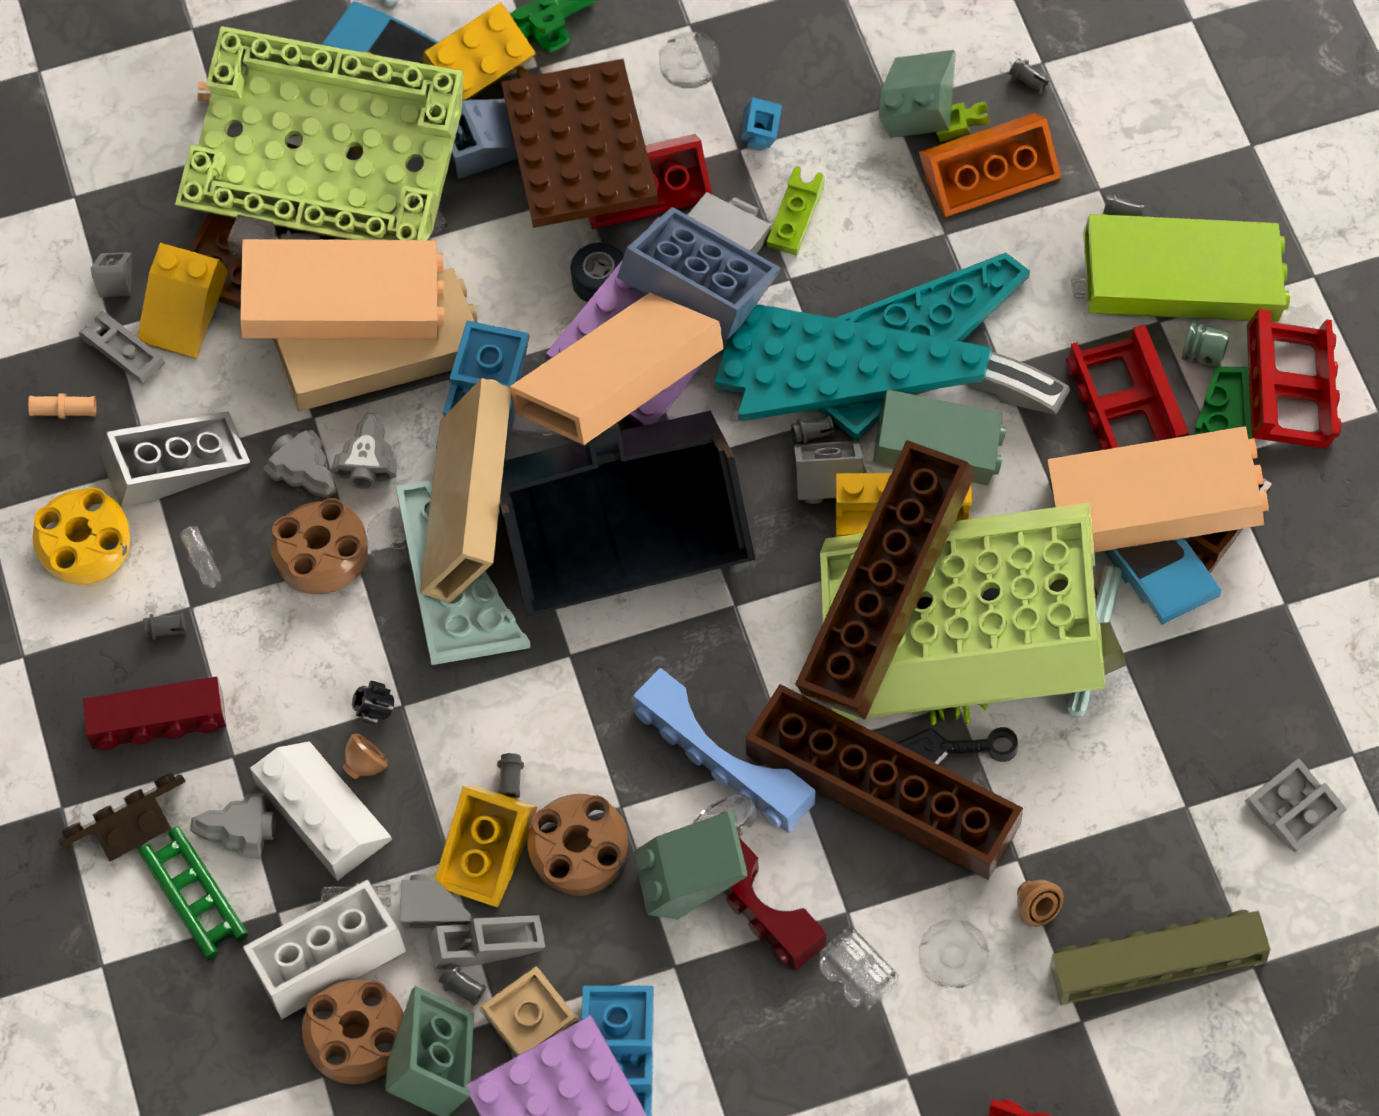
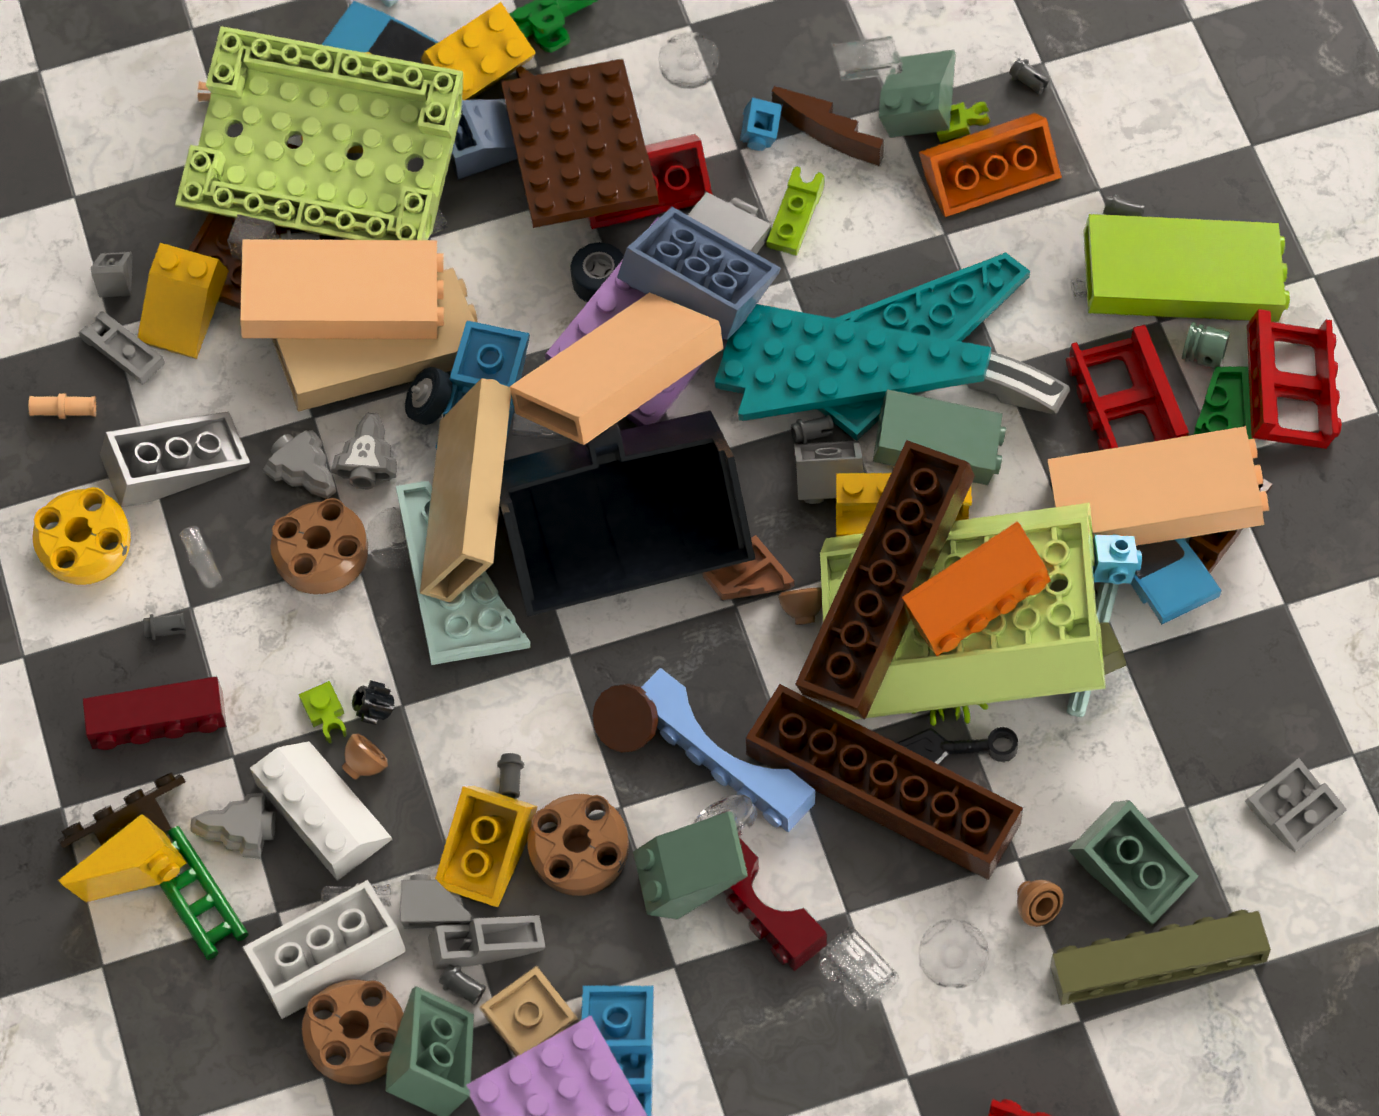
(127, 862): none -> yellow slope
(323, 707): none -> lime plate
(428, 395): none -> black wheel
(625, 718): none -> reddish brown tile
(750, 577): none -> nougat wing
(802, 604): none -> medium nougat brick
(817, 120): none -> reddish brown slope
(866, 58): none -> clear plate
(976, 589): none -> orange slope
(1115, 559): none -> medium azure brick
(1133, 861): none -> sand green slope

